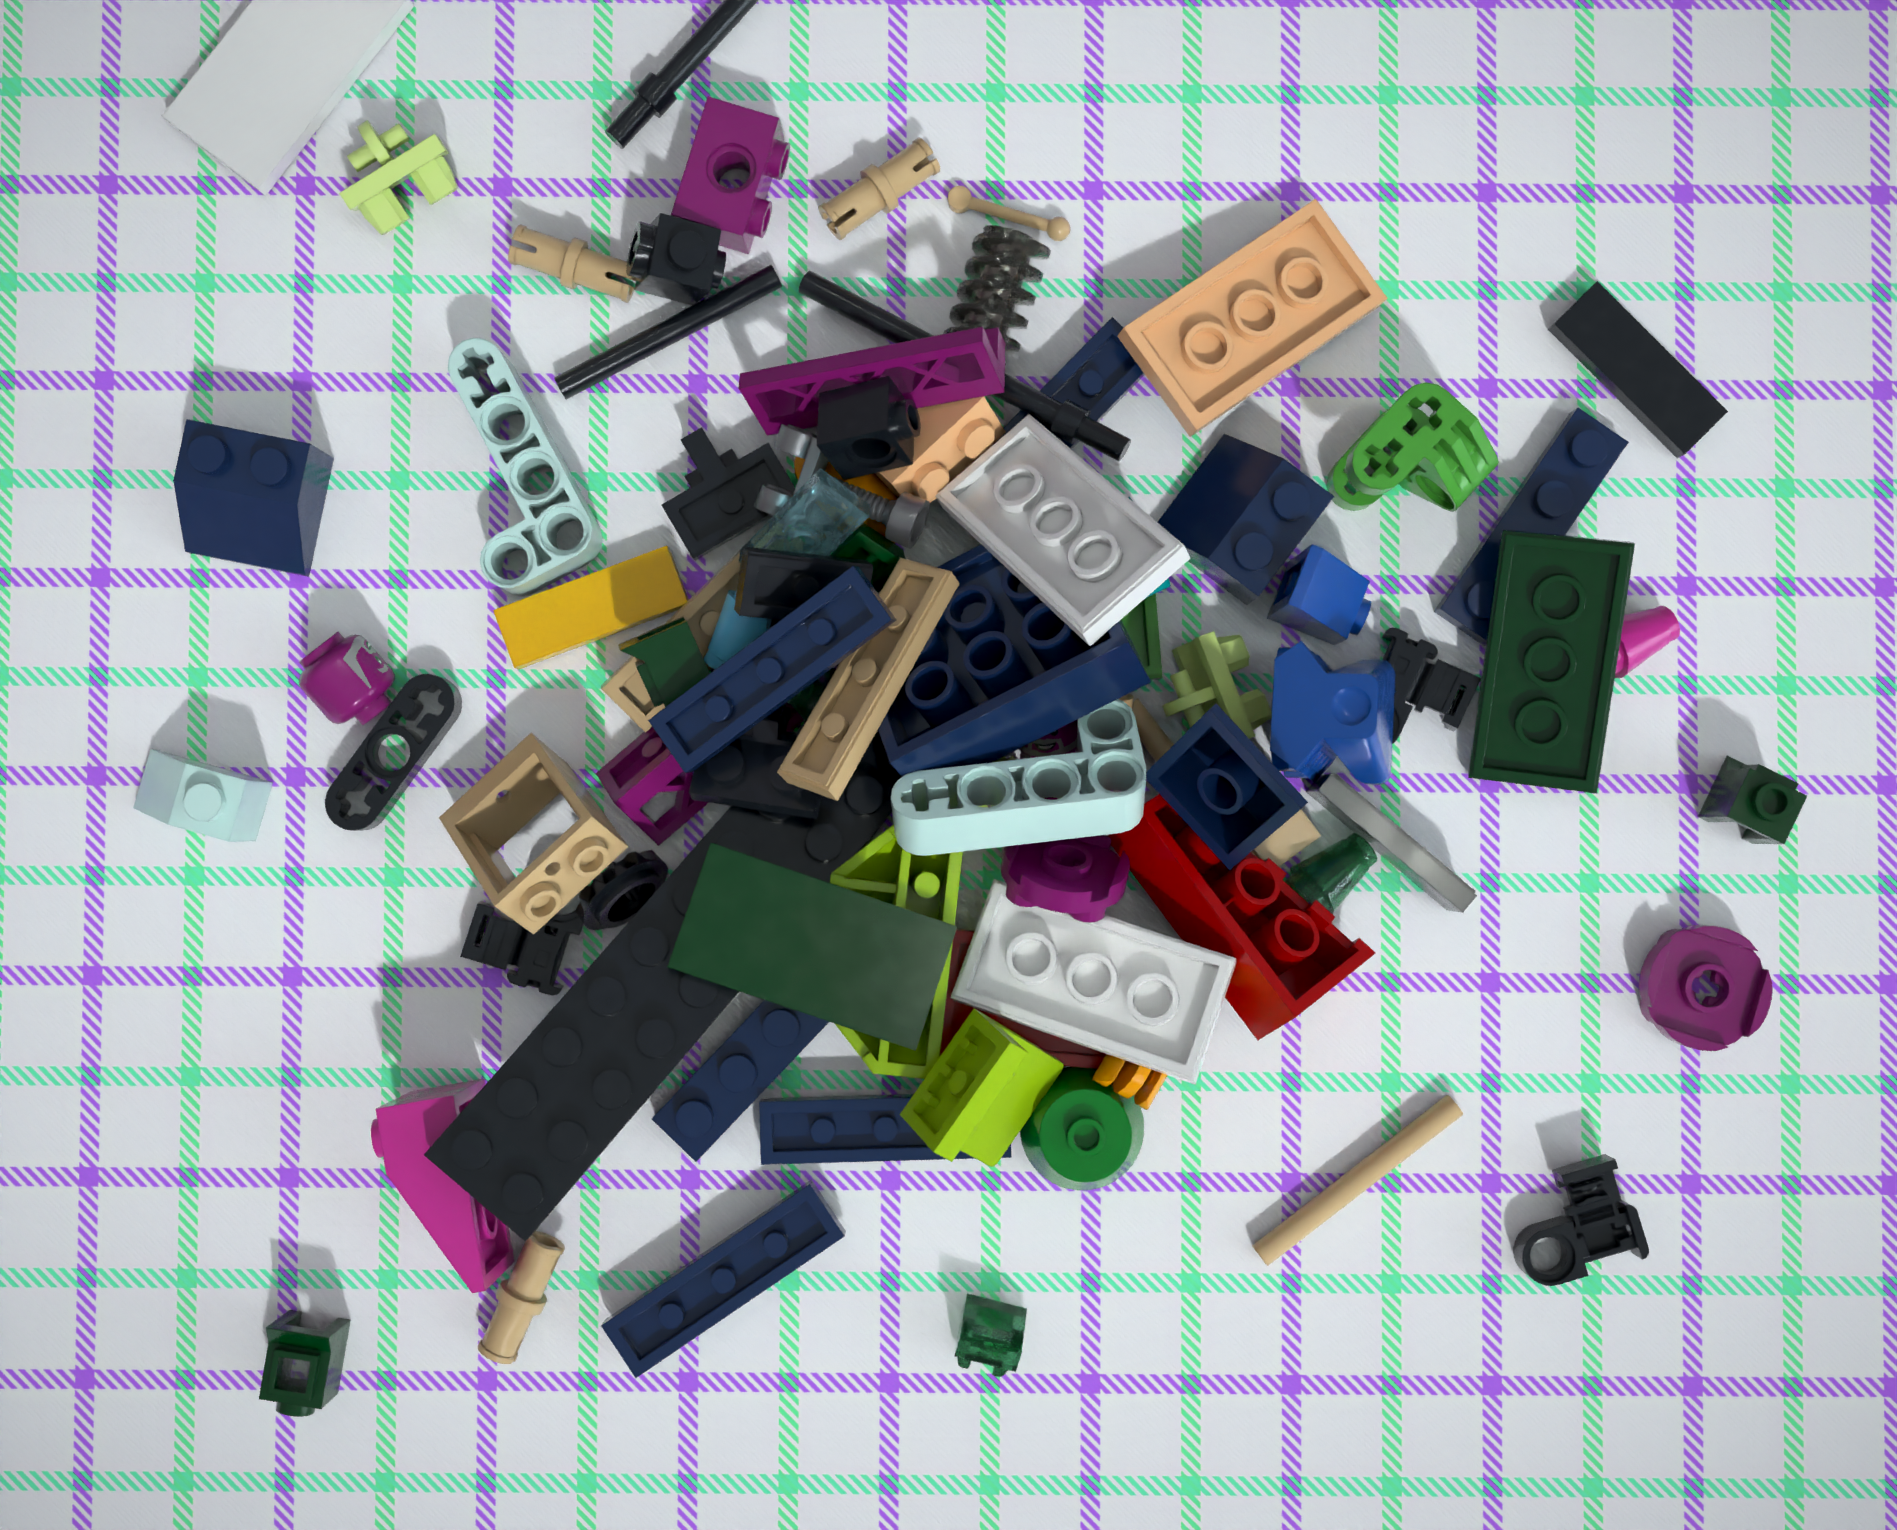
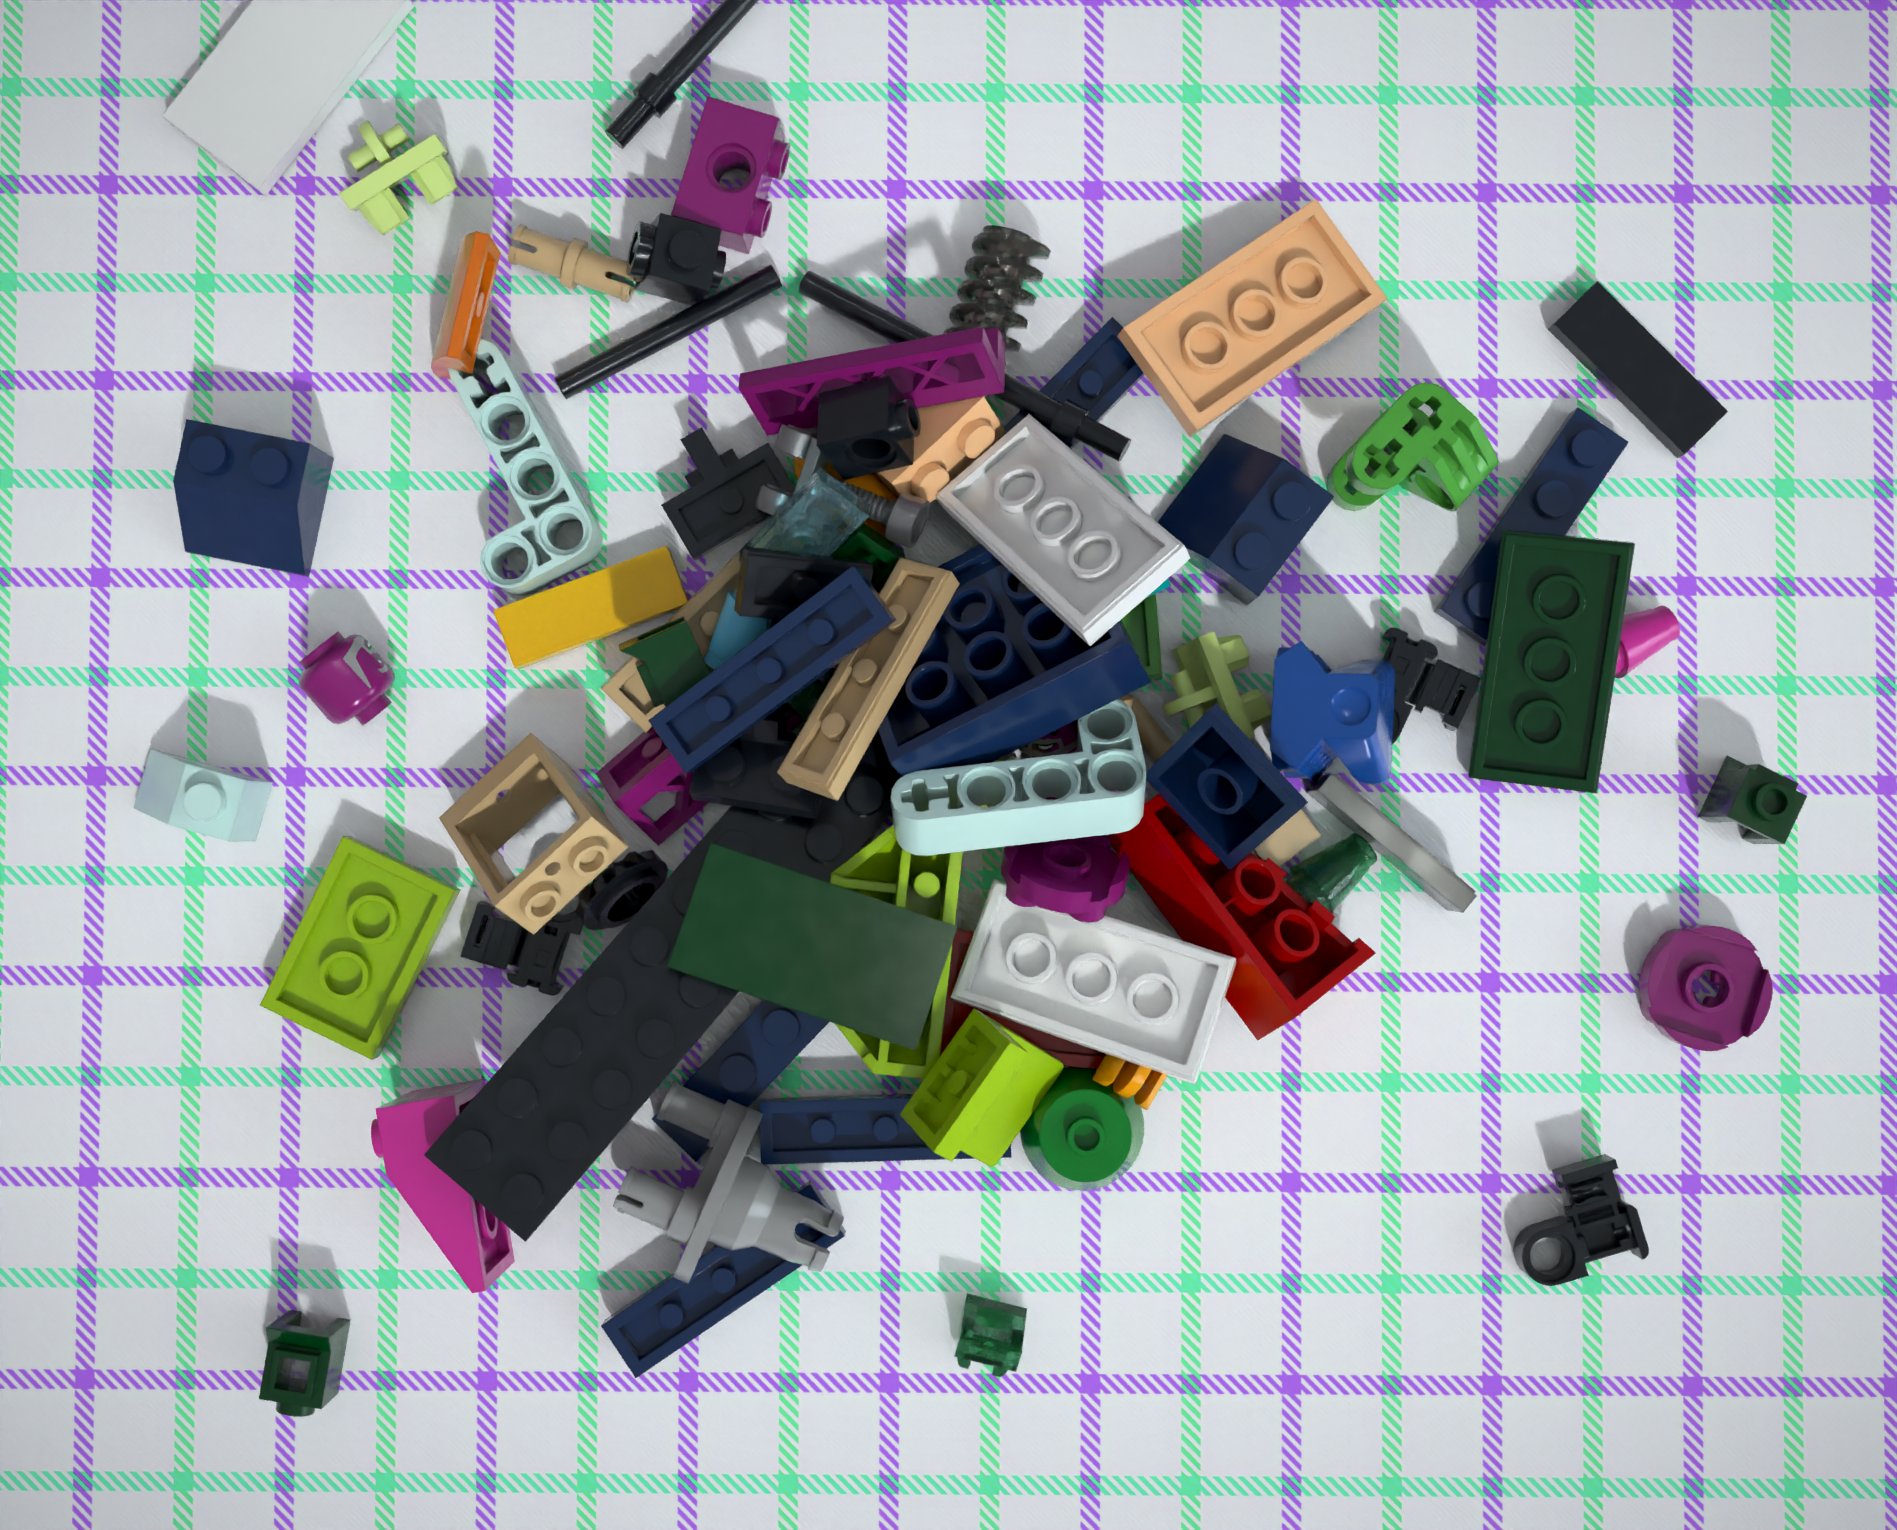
(360, 947): none -> lime plate
(378, 798): black beam -> none
(466, 305): none -> orange slope
(521, 1298): tan pin -> none
(735, 1197): none -> light grey piece
(879, 188): tan pin -> none
(961, 200): tan hinge -> none
(1321, 597): blue slope -> none
(1357, 1180): tan bar -> none

